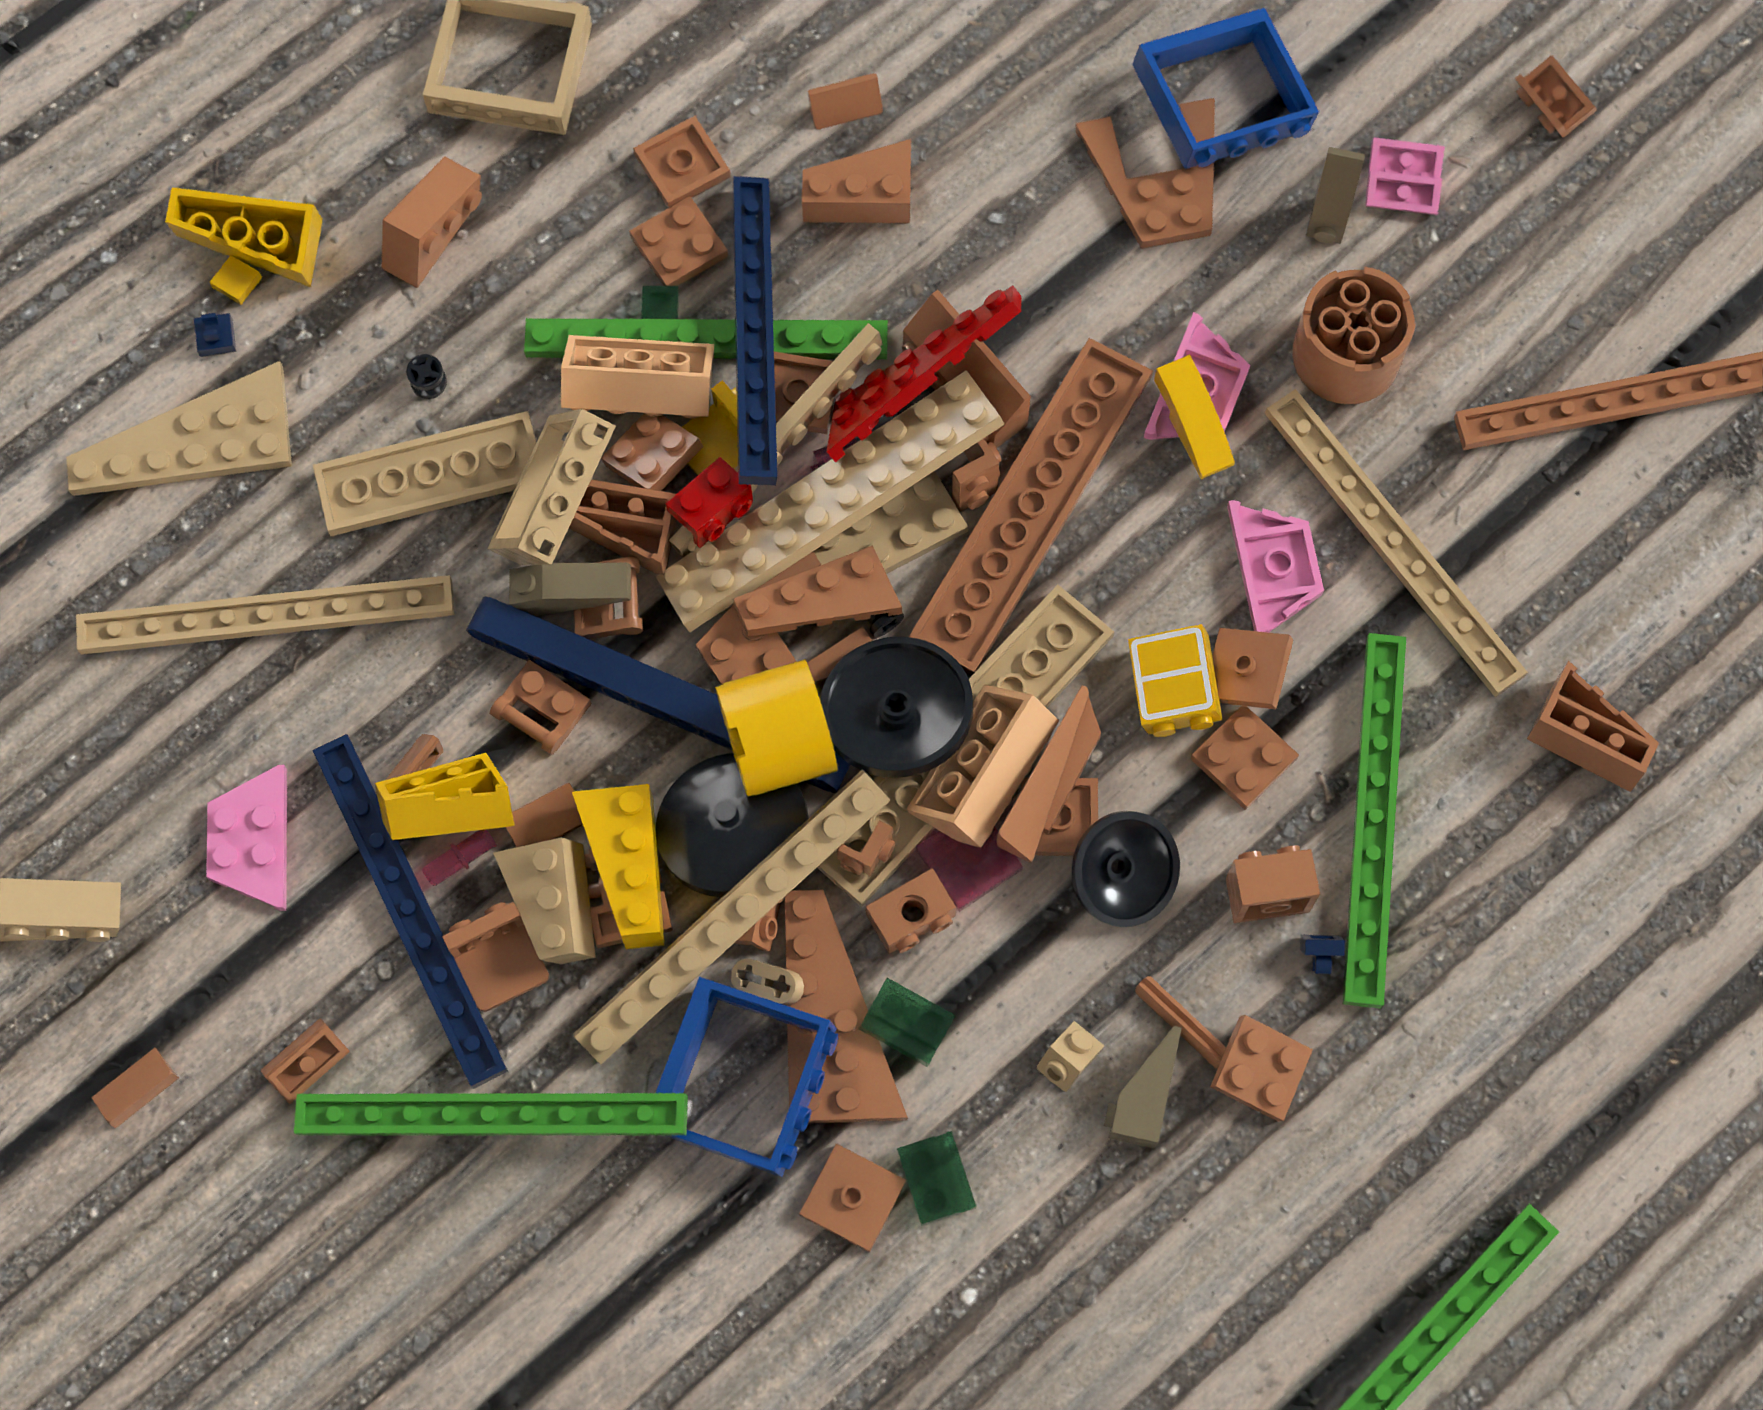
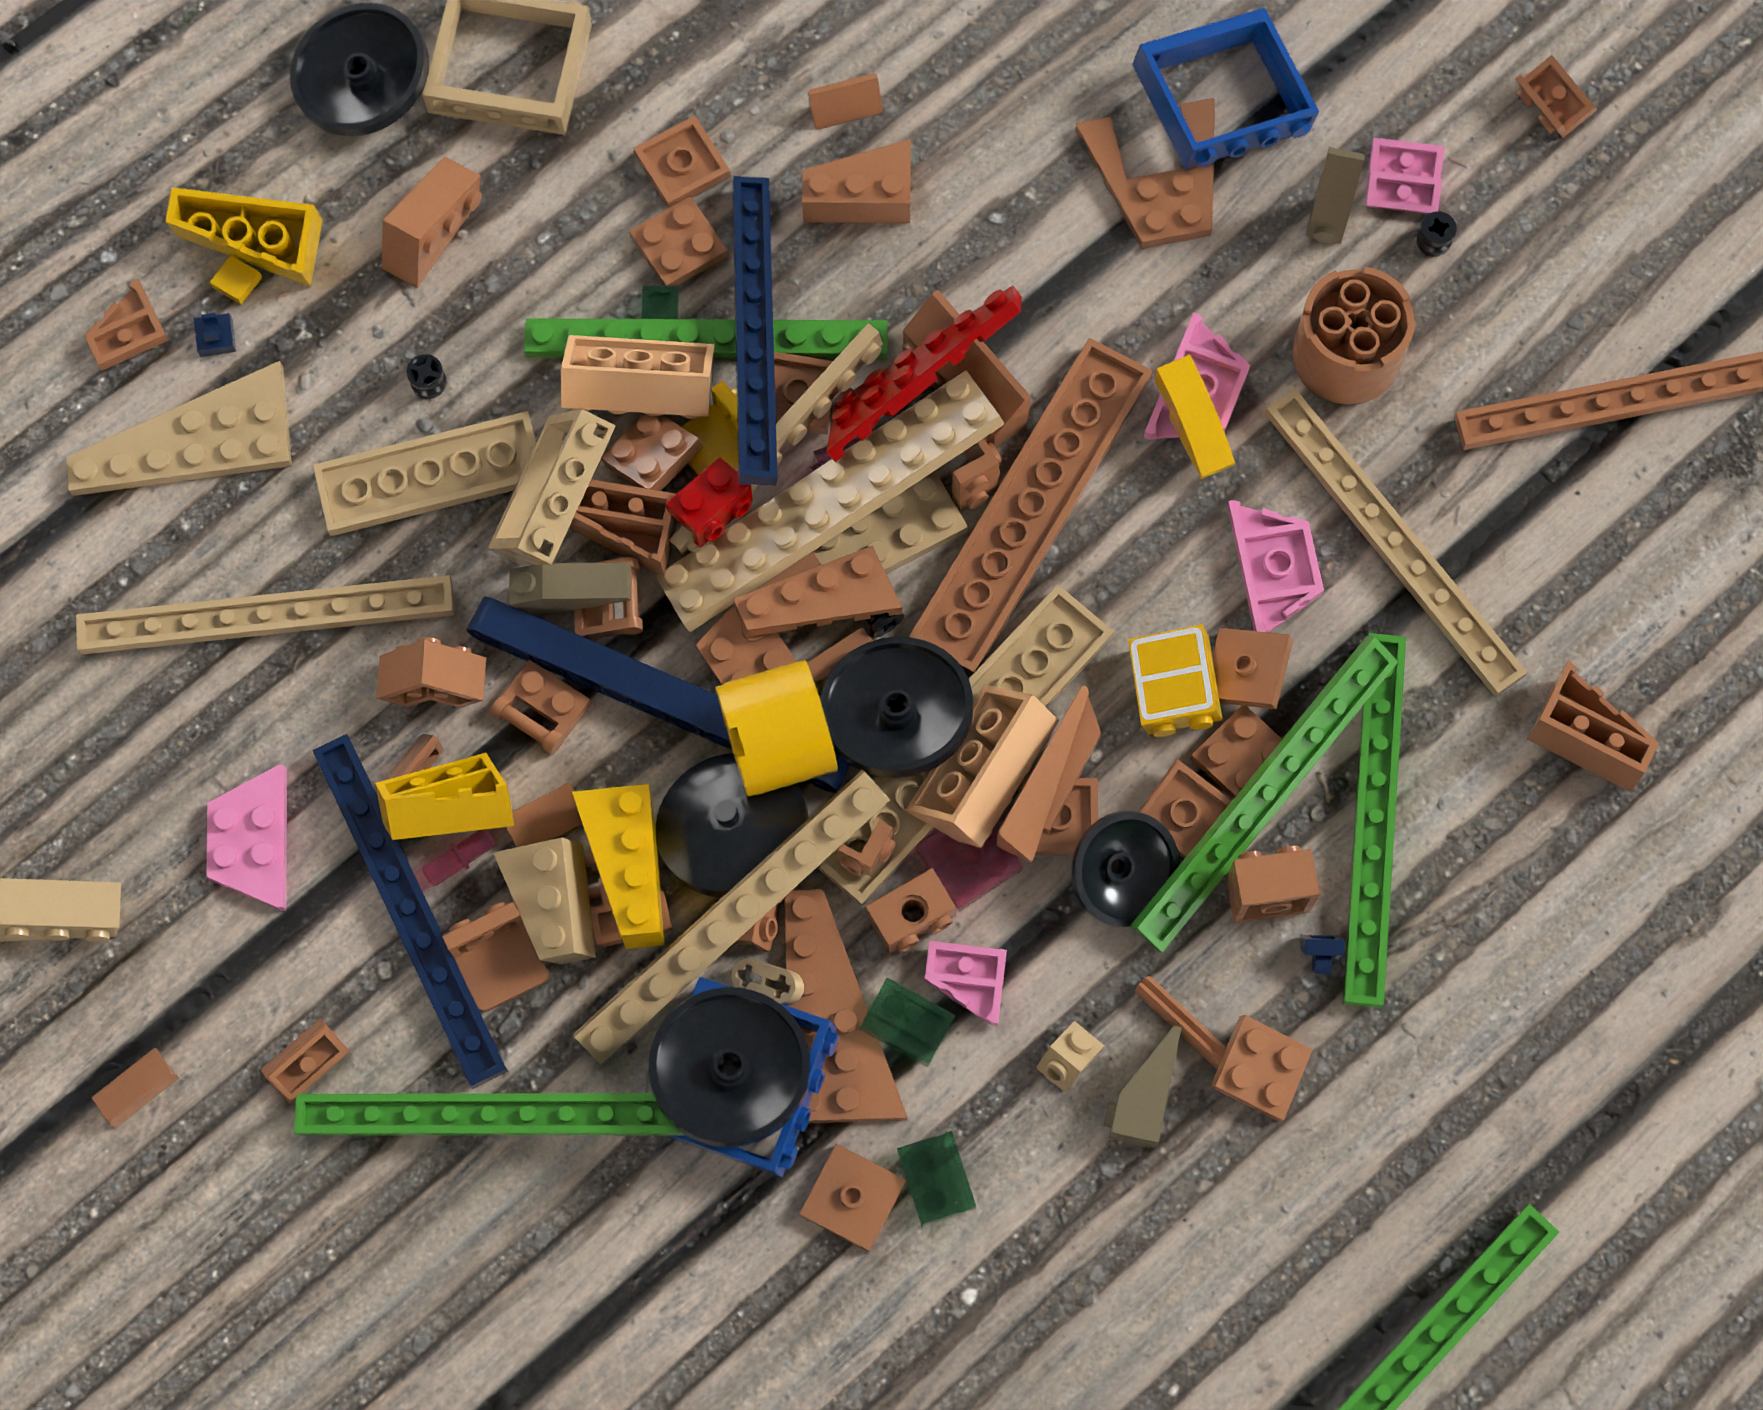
(126, 329): none -> nougat wing
(359, 69): none -> black dish
(431, 673): none -> nougat brick
(729, 1067): none -> black dish
(968, 976): none -> bright pink wing
(1185, 806): none -> nougat plate
(1264, 794): none -> bright green plate
(1432, 242): none -> black wheel

